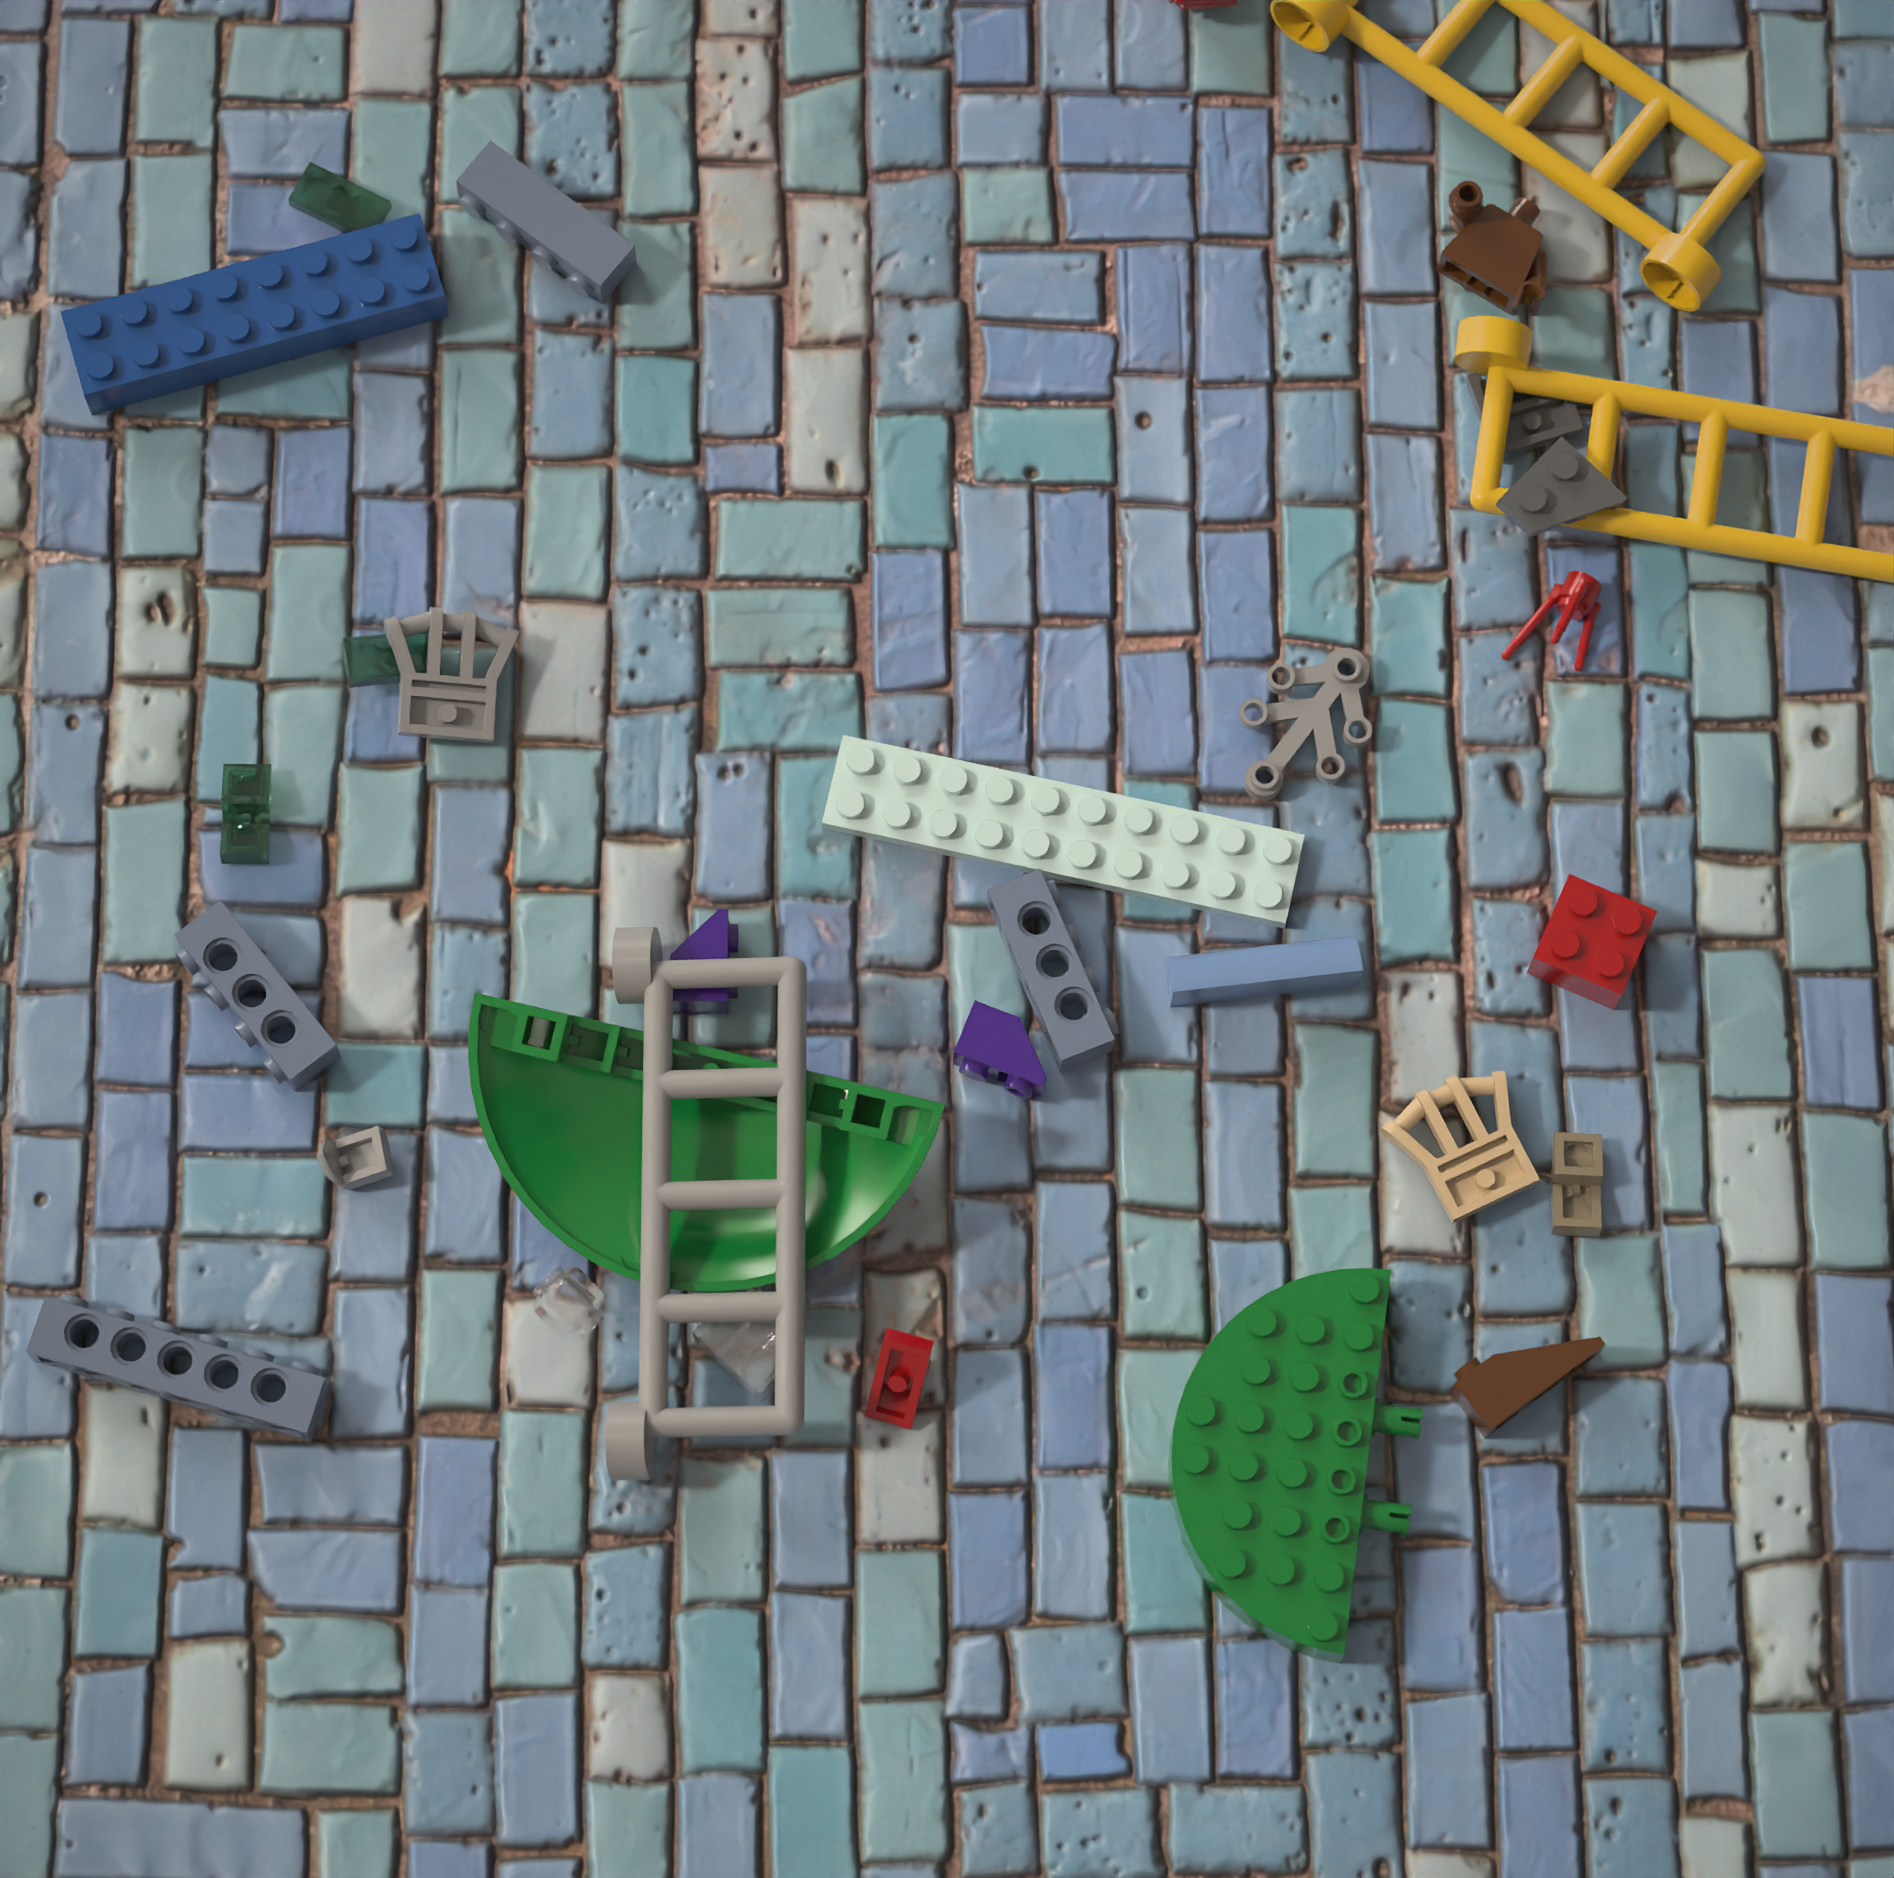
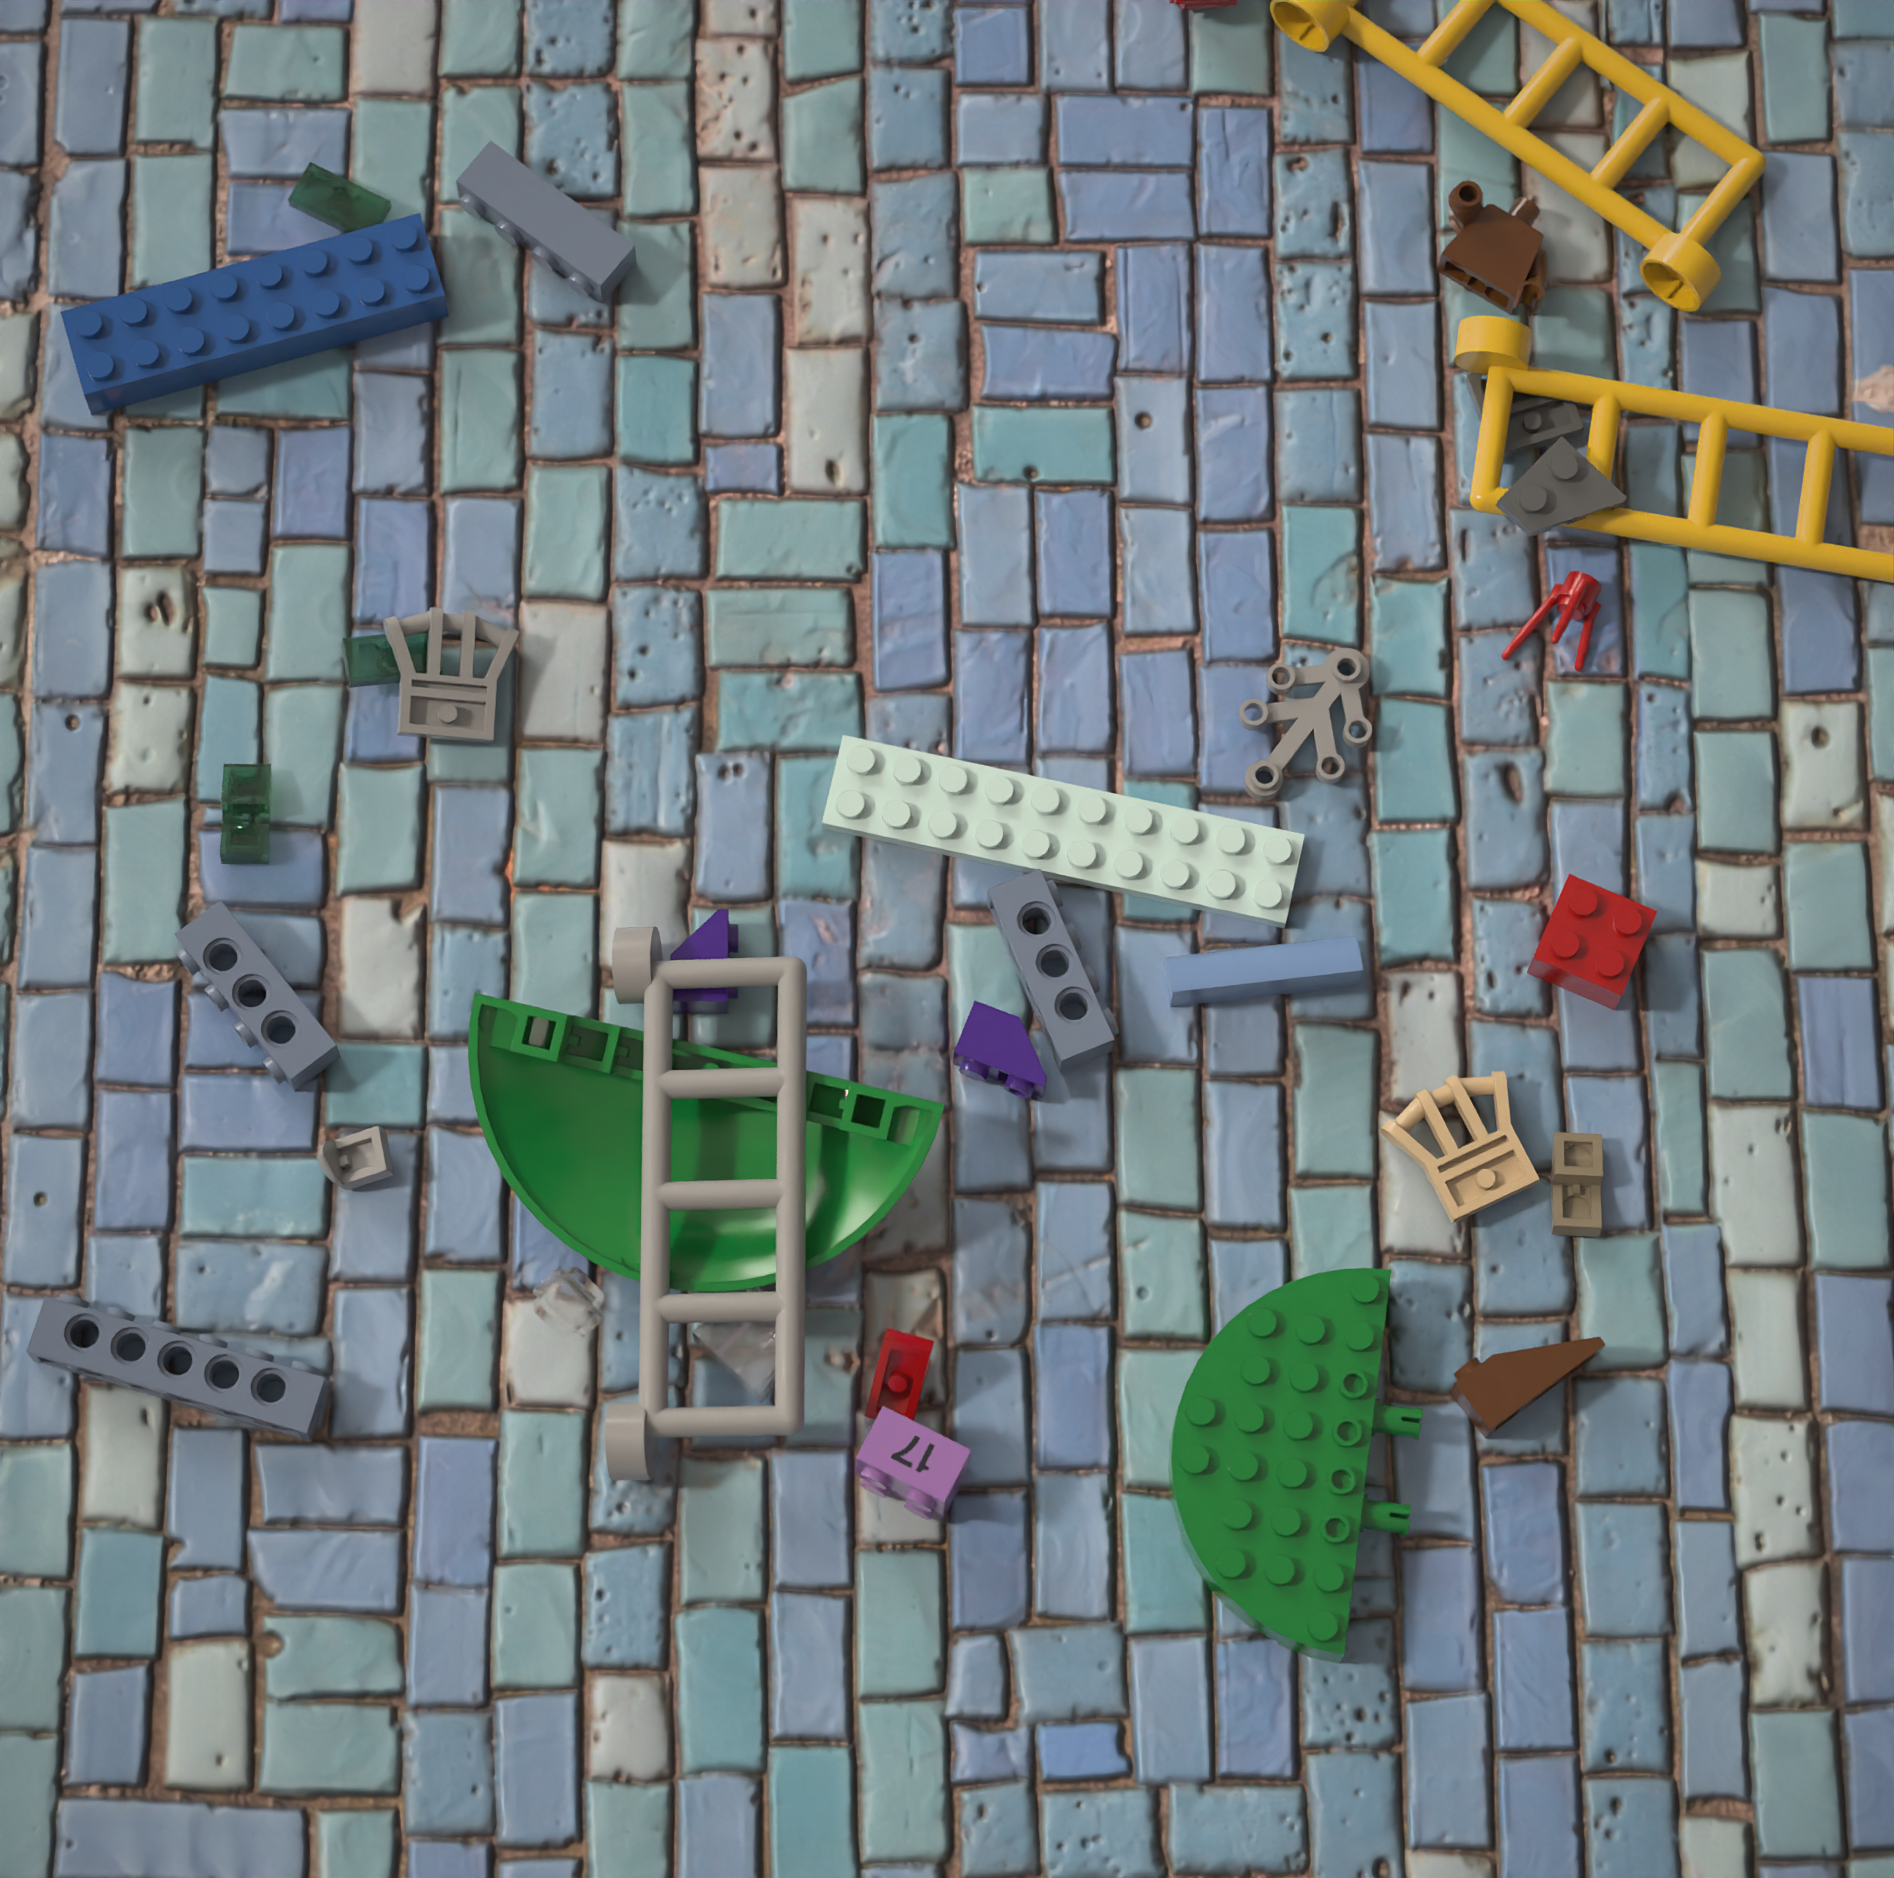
(912, 1464): none -> medium lavender brick

